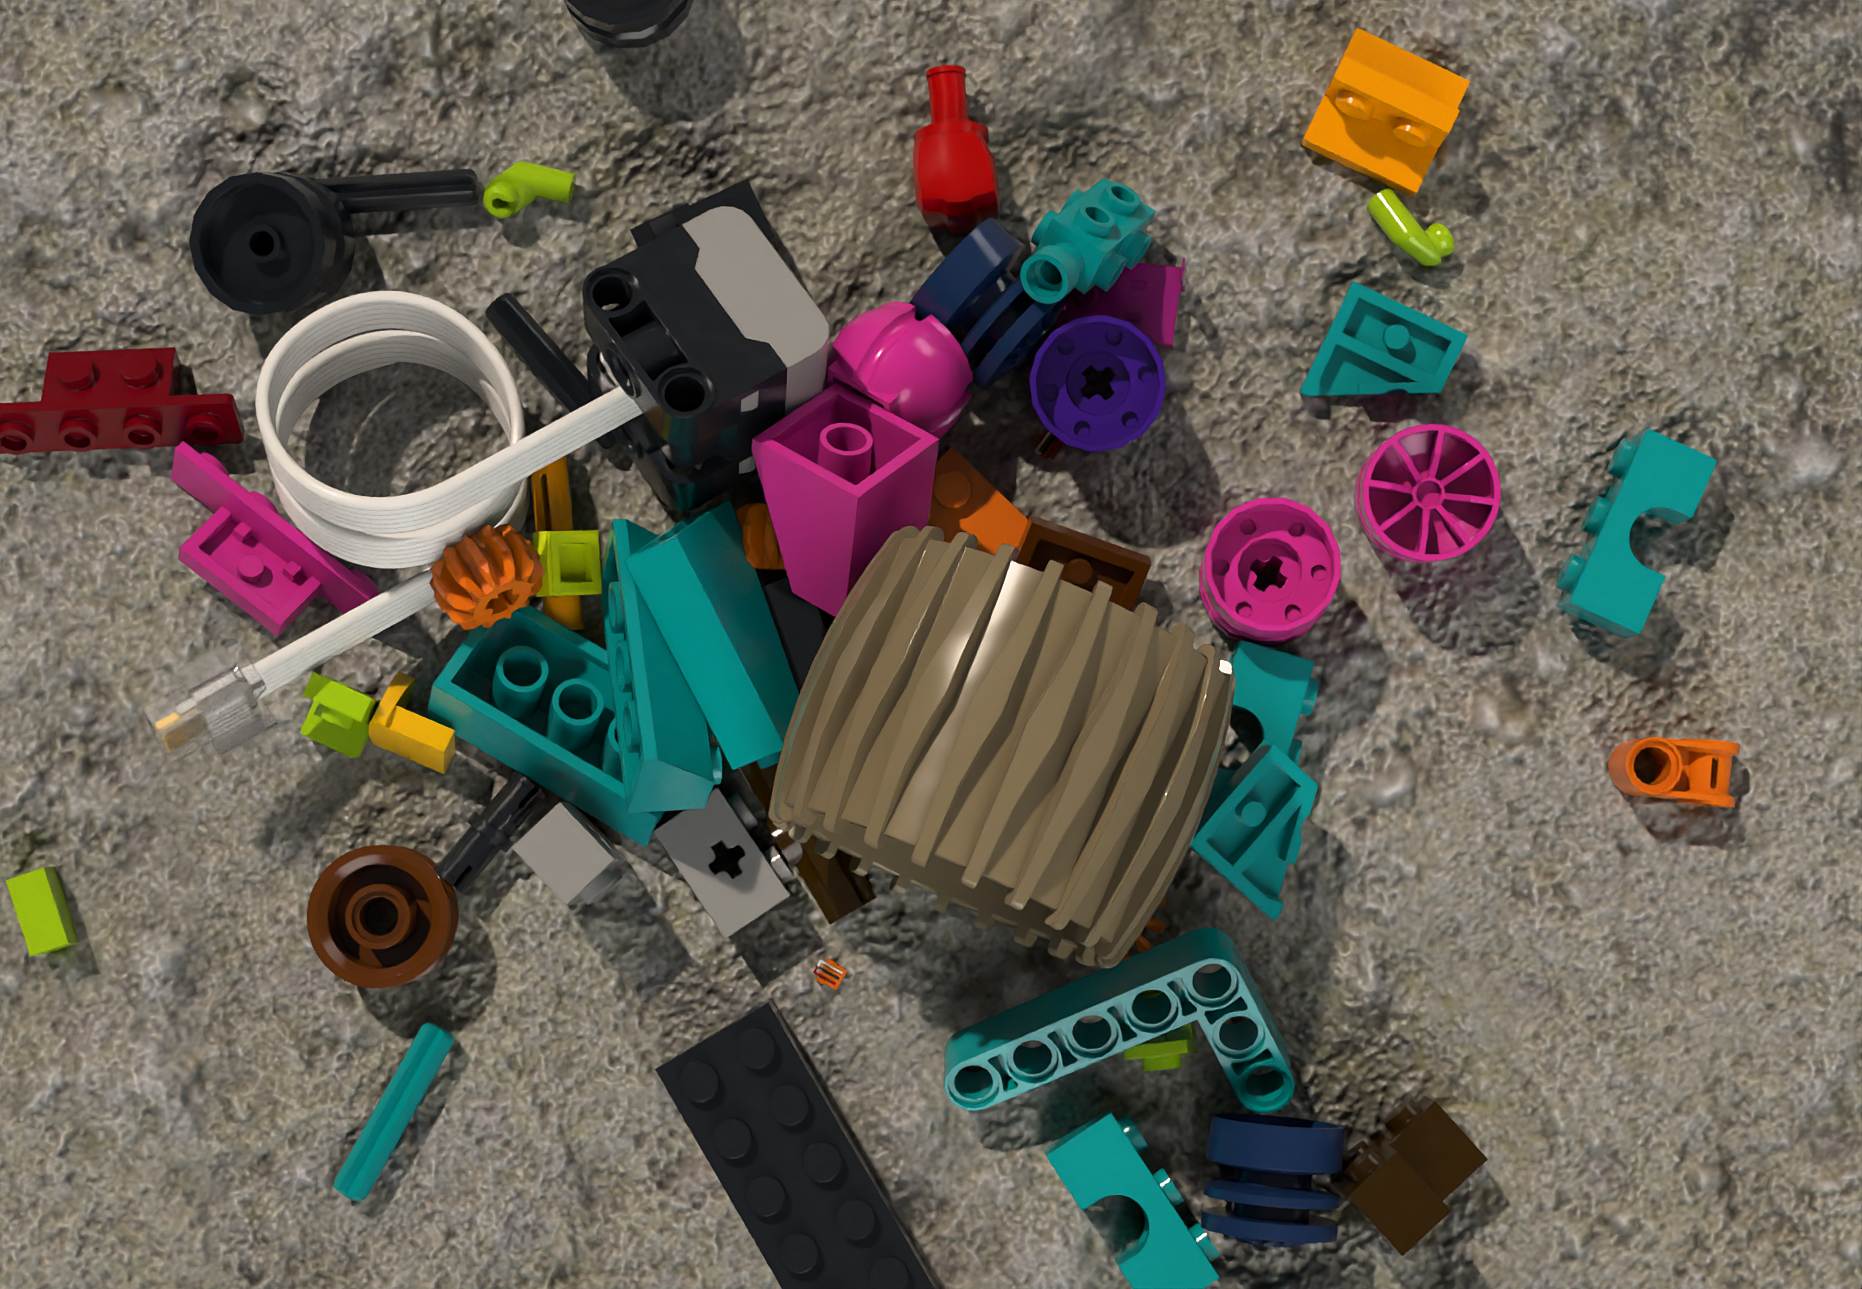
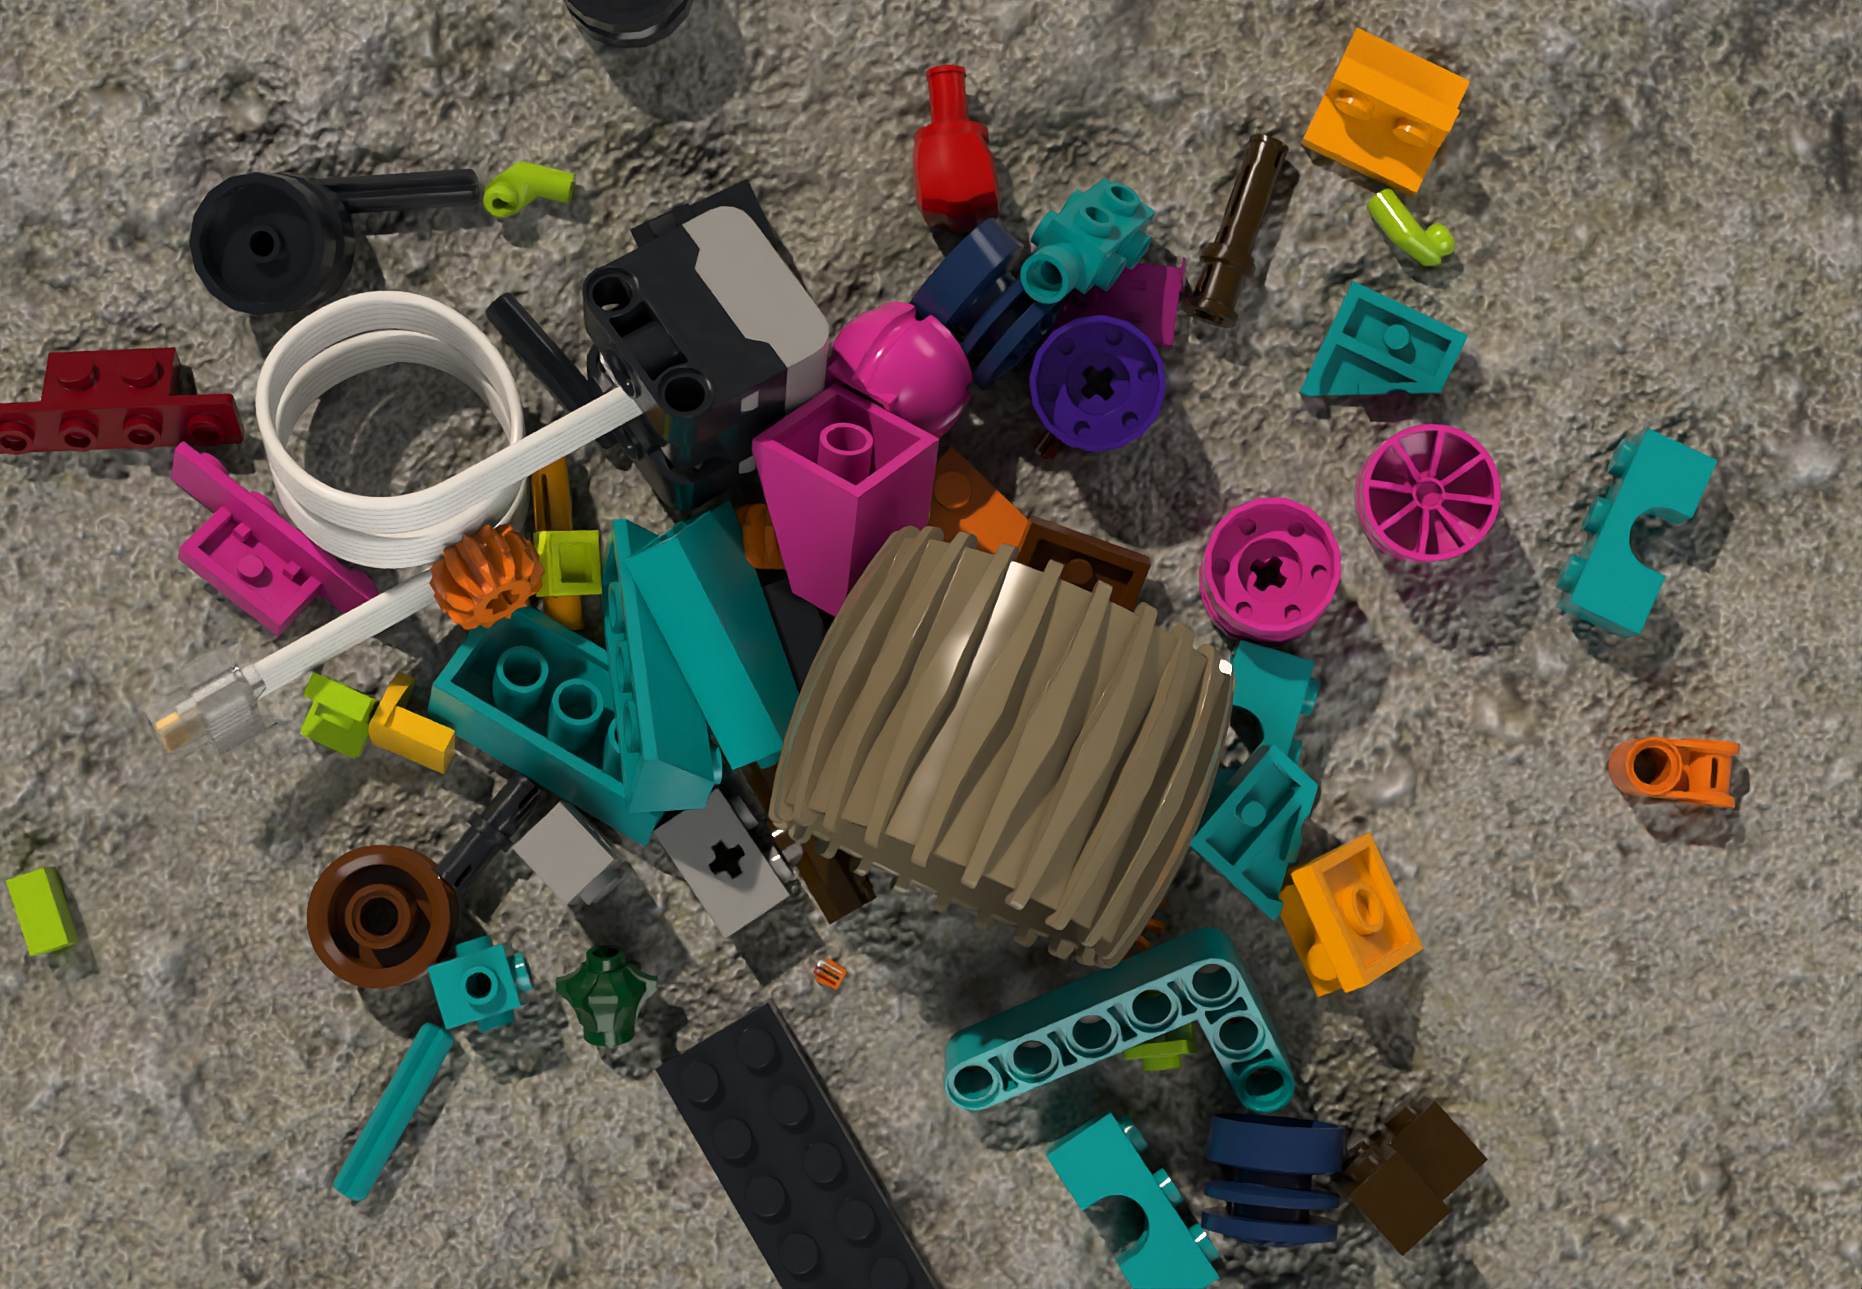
(459, 989): none -> teal brick
(607, 994): none -> dark green rock
(1229, 257): none -> dark brown pin
(1346, 917): none -> light orange bracket

